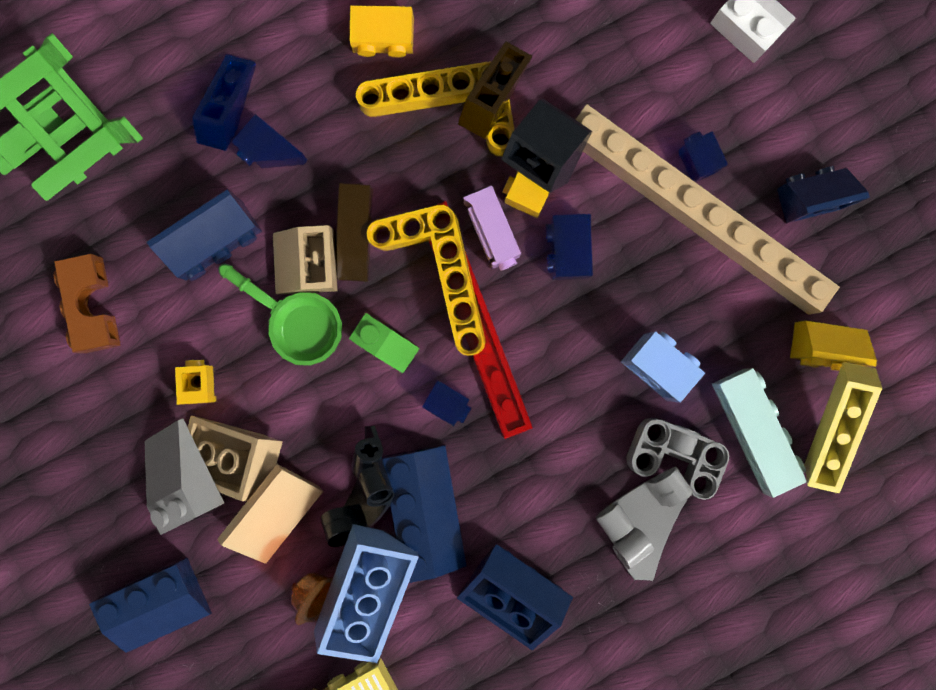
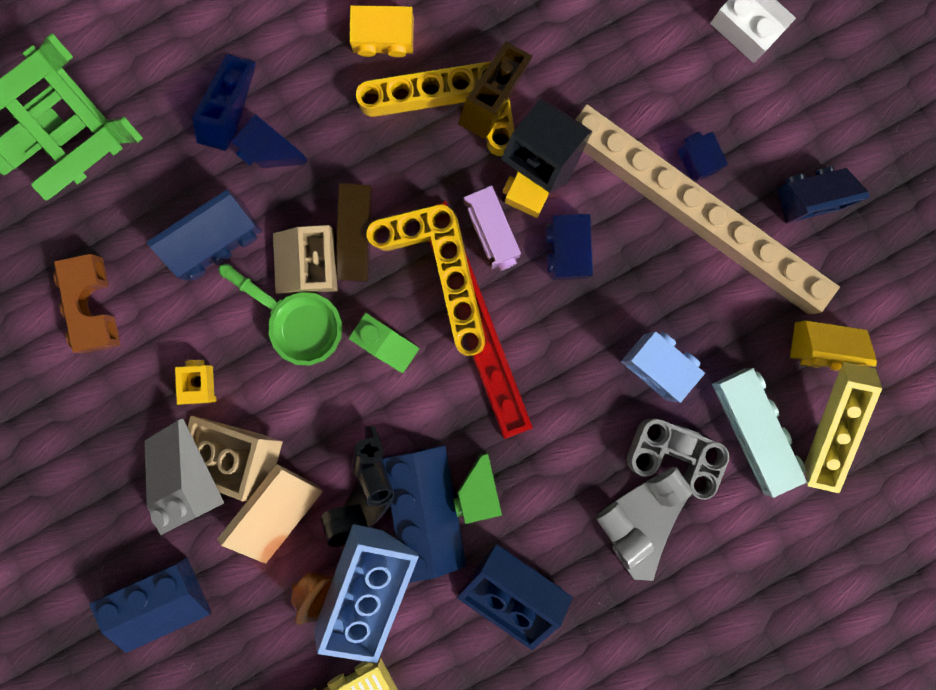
(447, 404): clear blue brick -> none
(478, 493): none -> bright green slope

